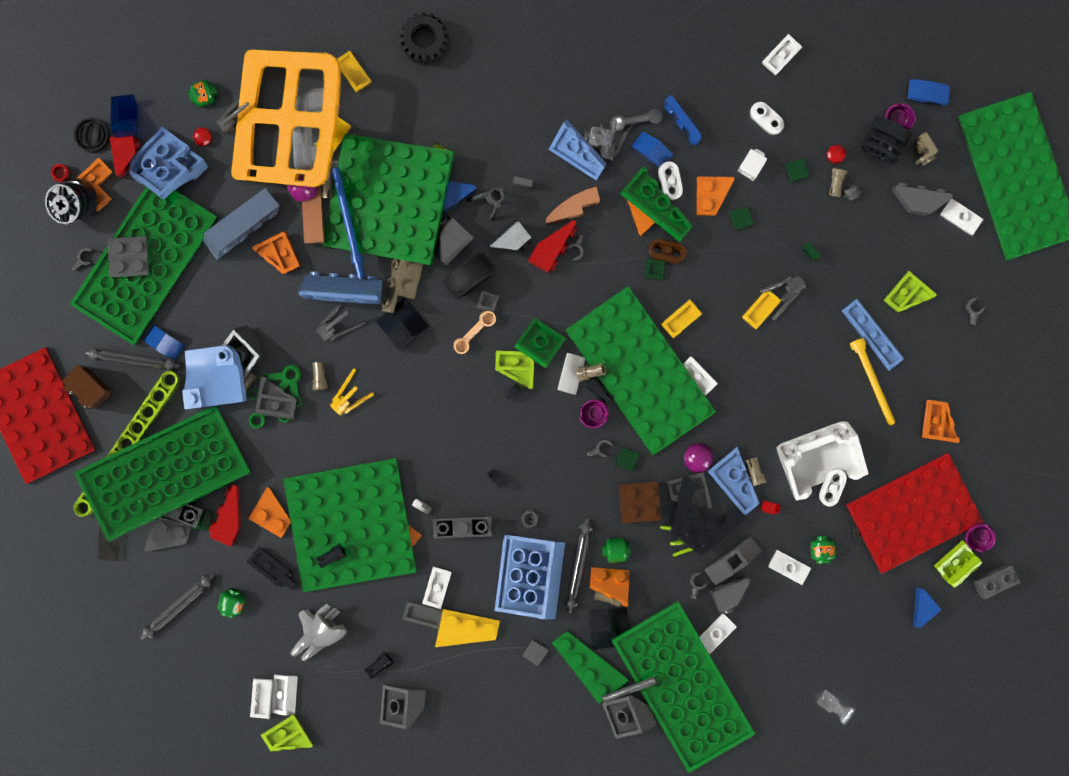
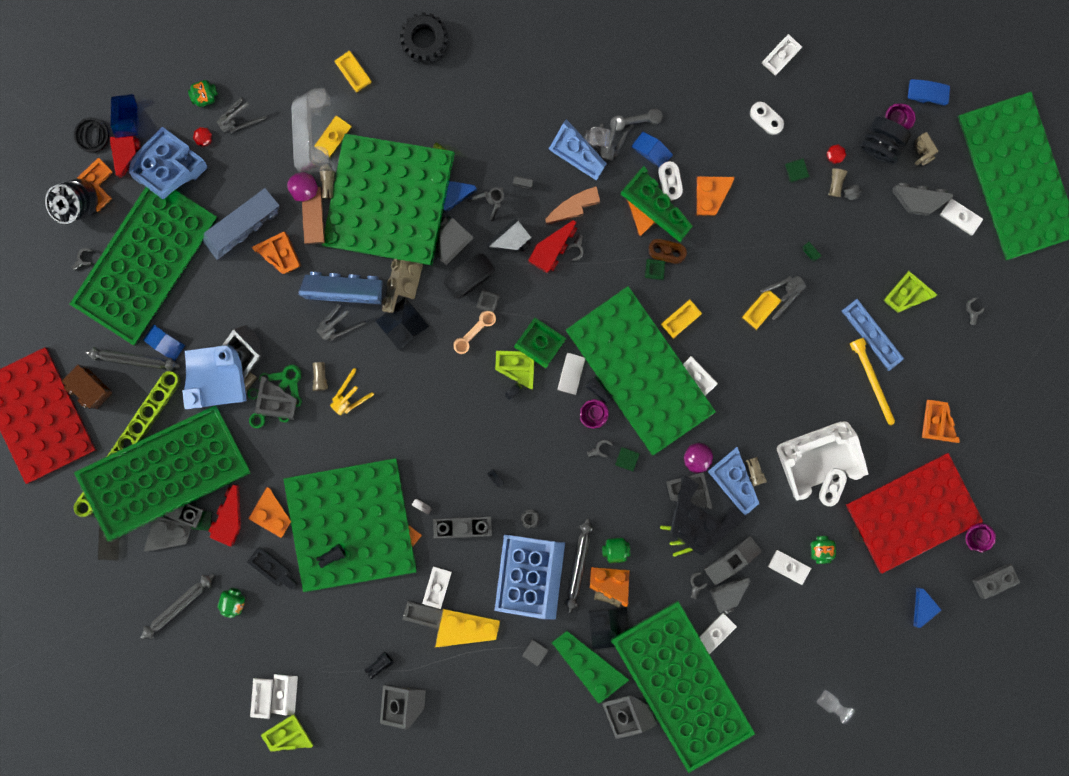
(60, 173): red tile -> none
(128, 257): dark grey plate -> none
(287, 117): light orange window -> none
(318, 631): light grey piece -> none
(356, 258): blue bar -> none
(587, 372): dark tan pin -> none
(629, 689): dark grey bar -> none
(639, 502): reddish brown brick -> none
(683, 120): blue plate -> none
(741, 218): dark green tile -> none
(752, 164): white brick -> none
(770, 508): red tile -> none
(958, 564): lime bracket -> none

